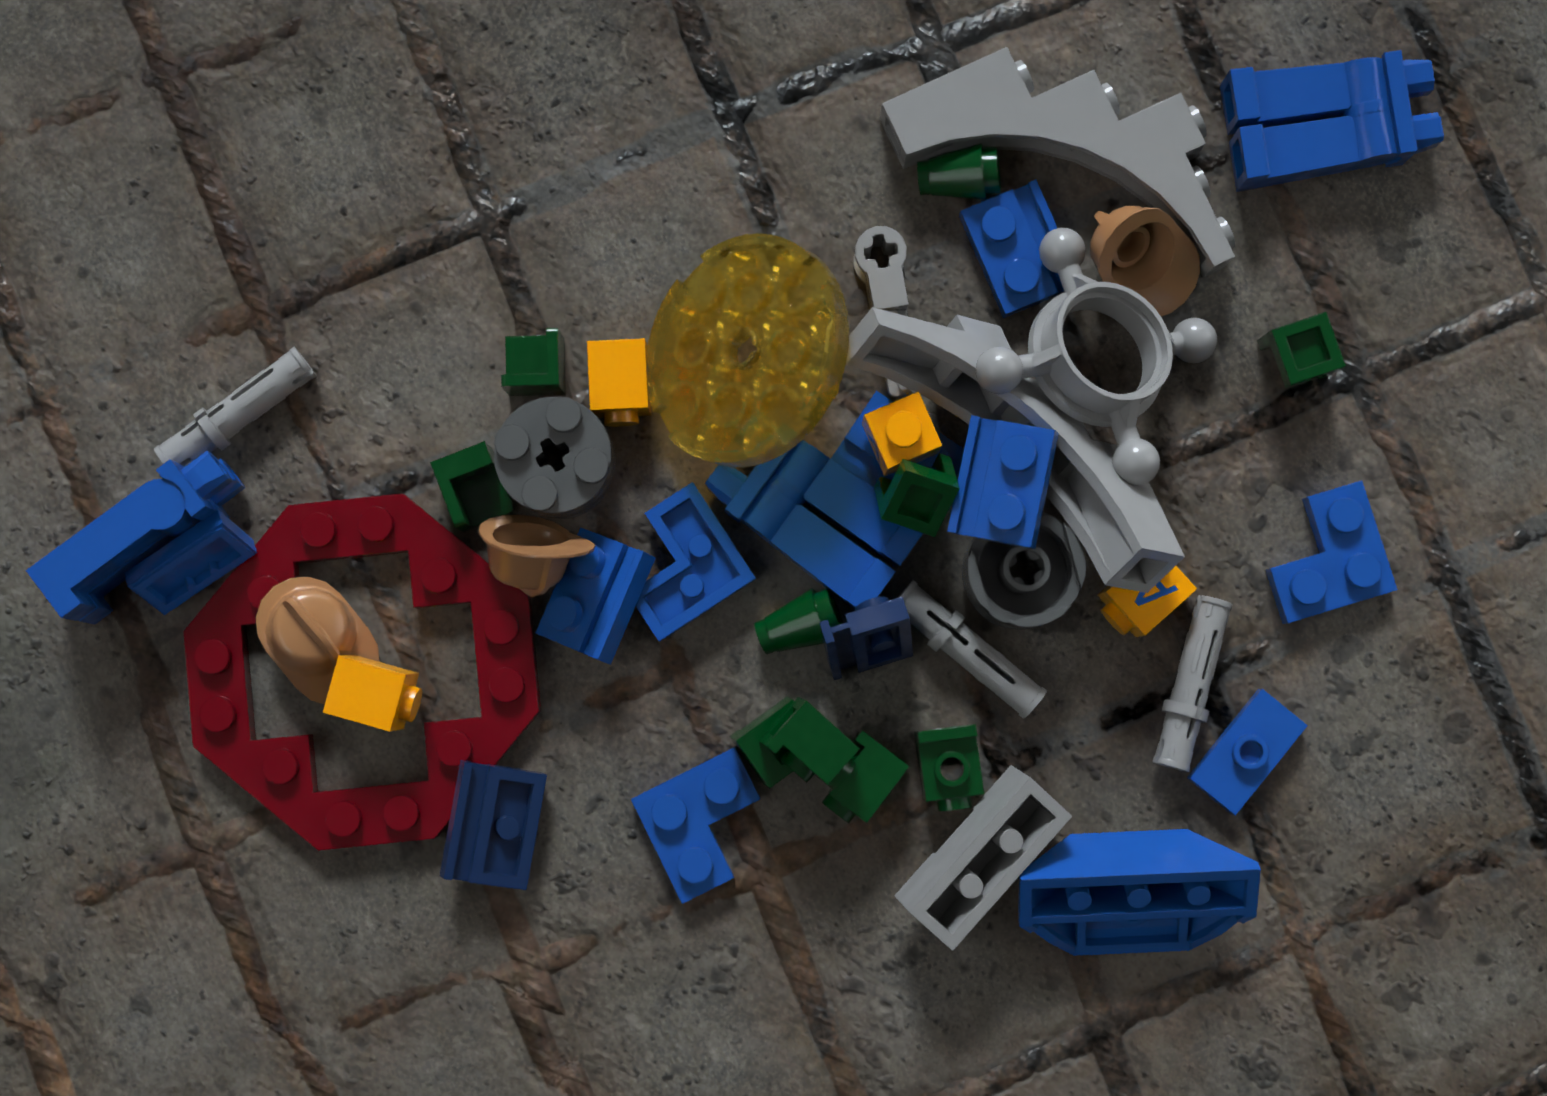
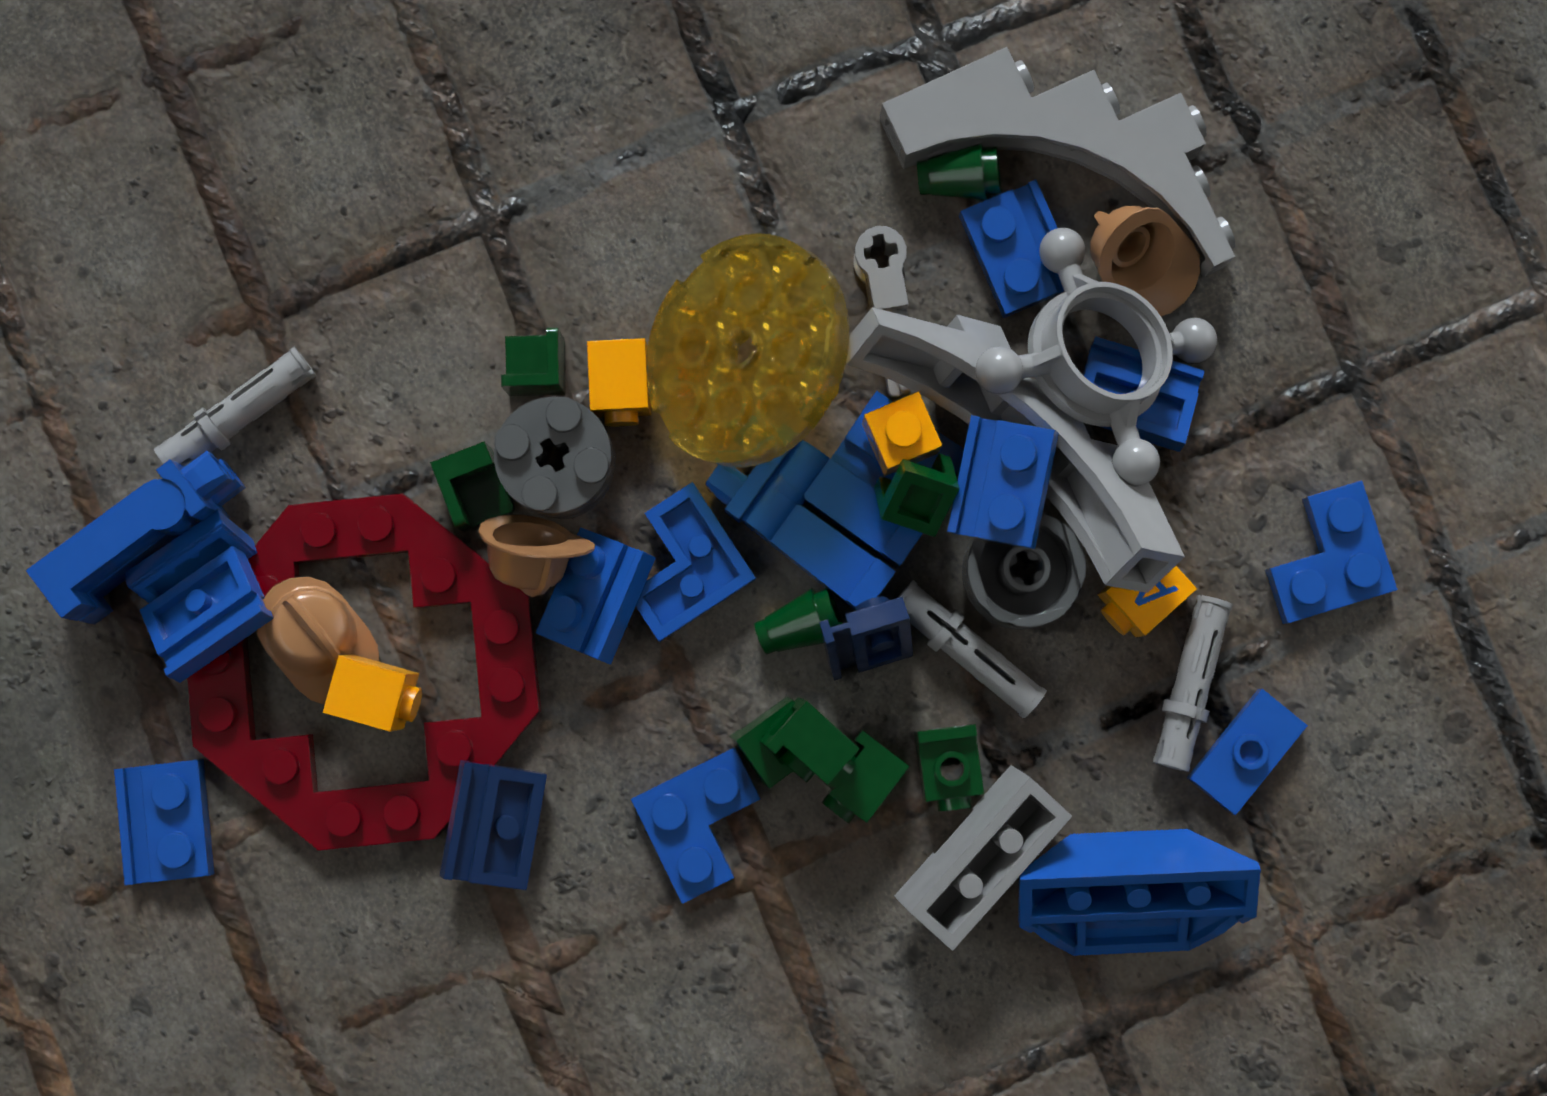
(164, 822): none -> blue plate
(206, 614): none -> blue plate
(1120, 372): none -> blue plate
(1304, 349): dark green panel -> none
(1326, 118): blue hips -> none

